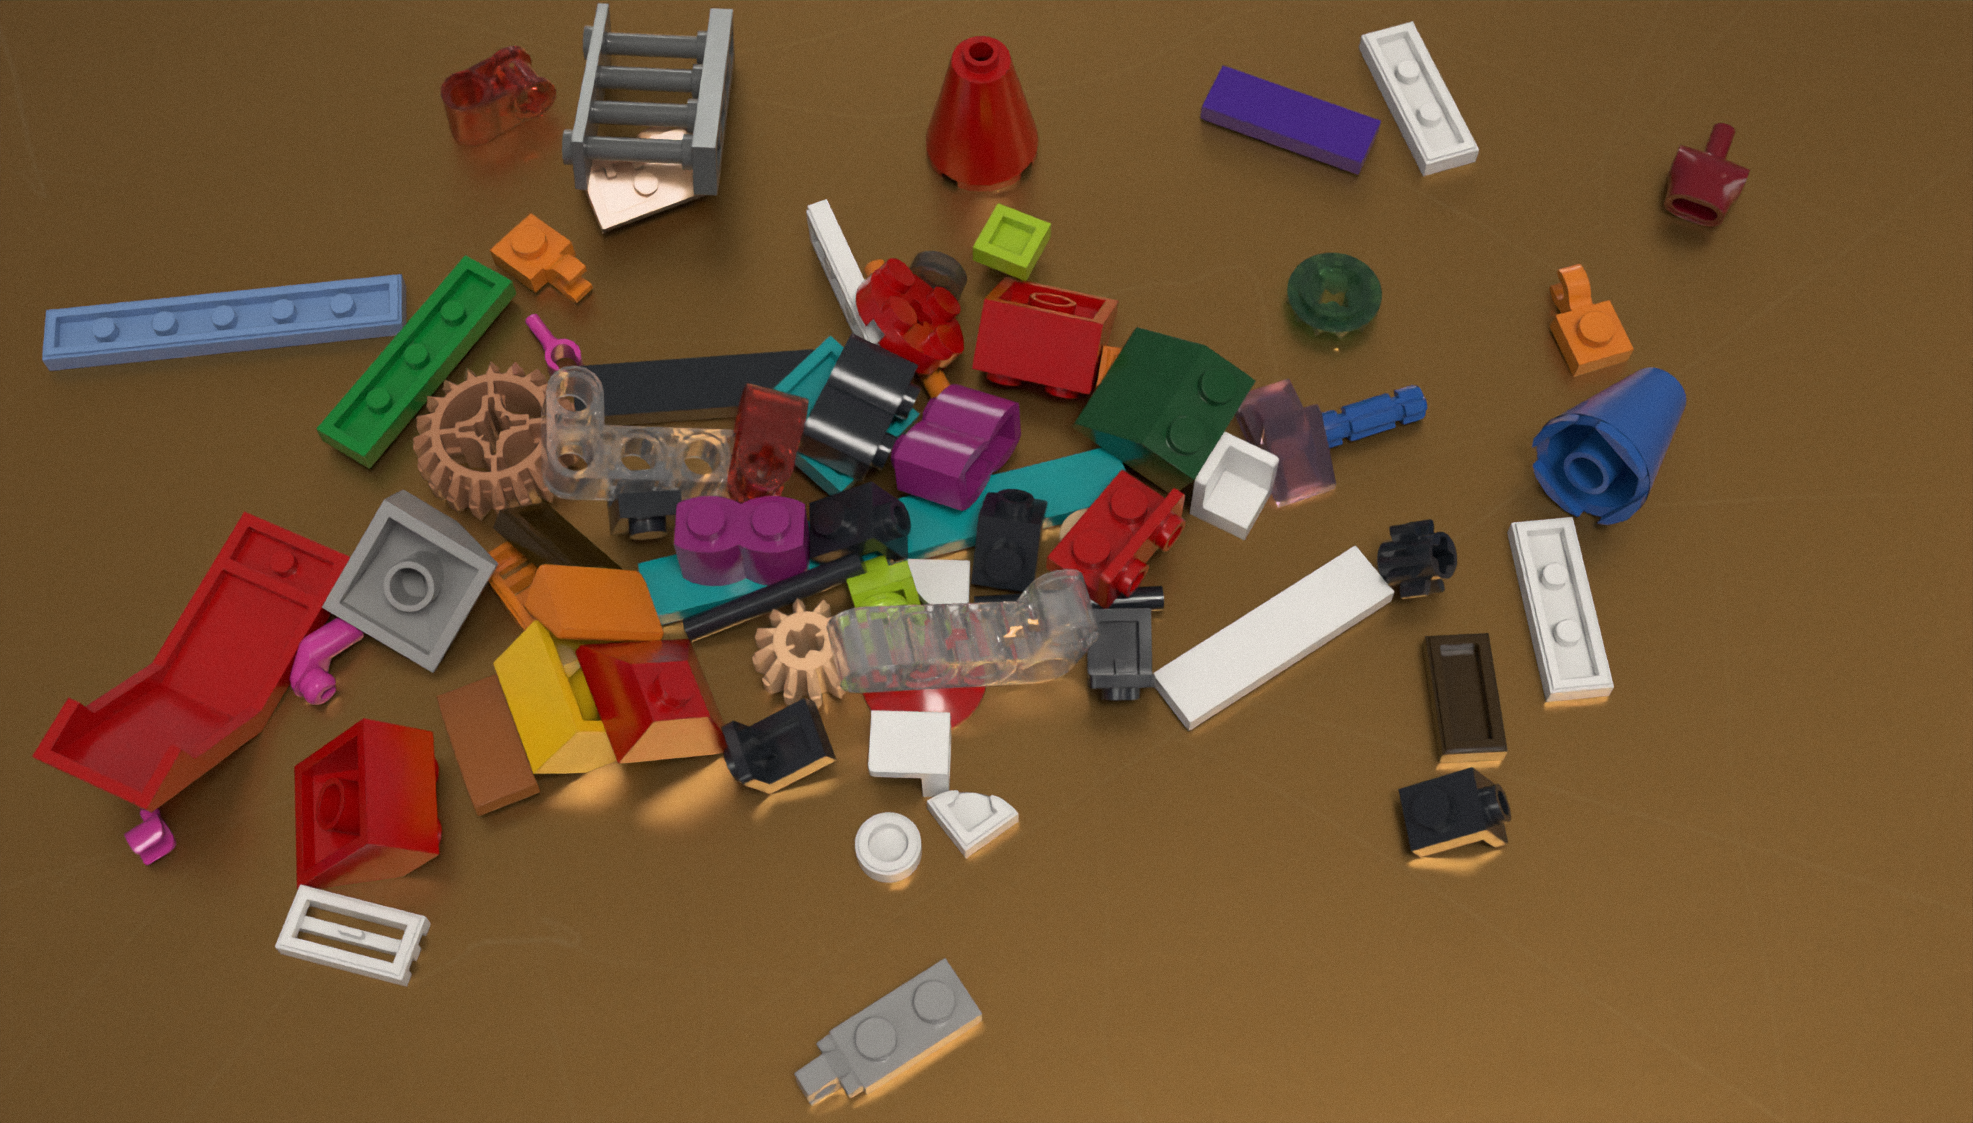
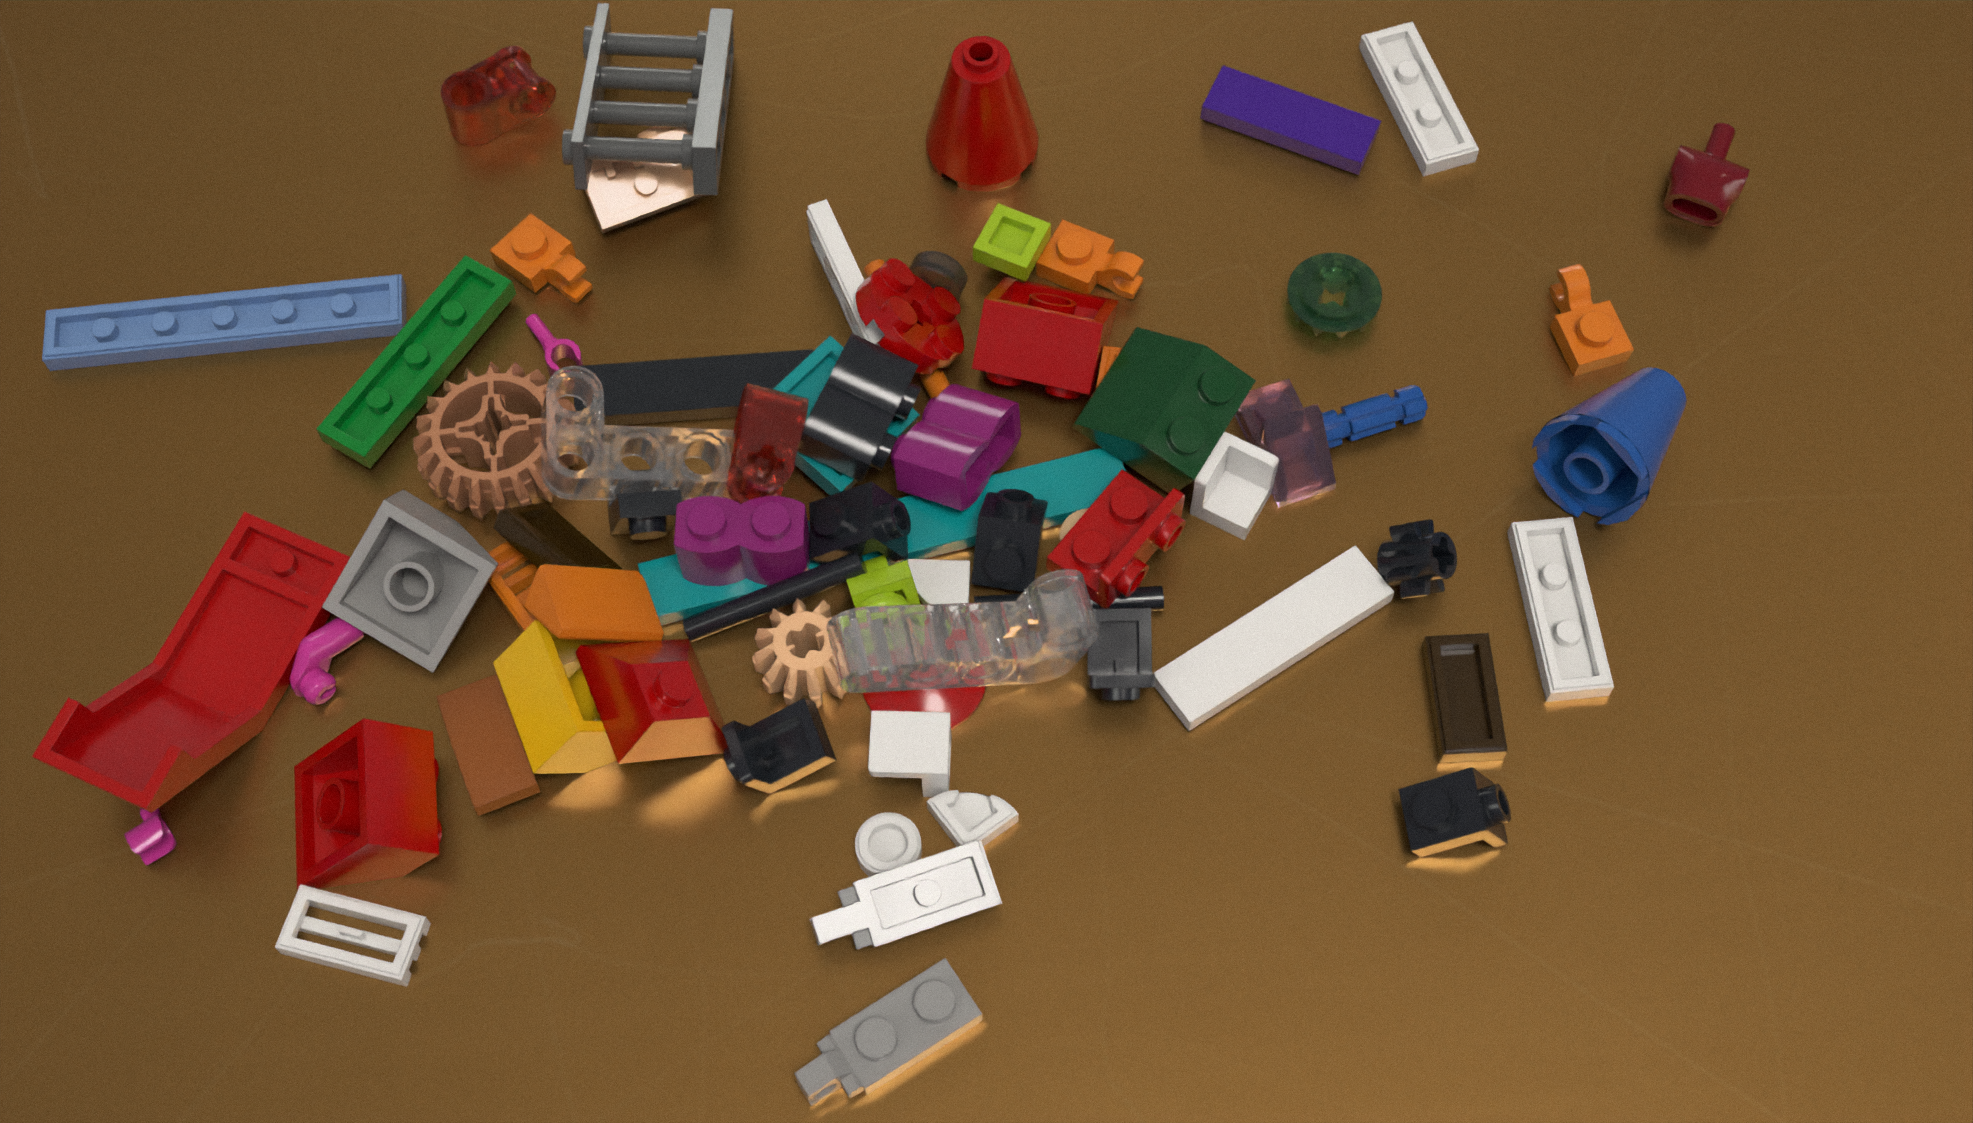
(911, 898): none -> hinge
(1085, 258): none -> orange plate

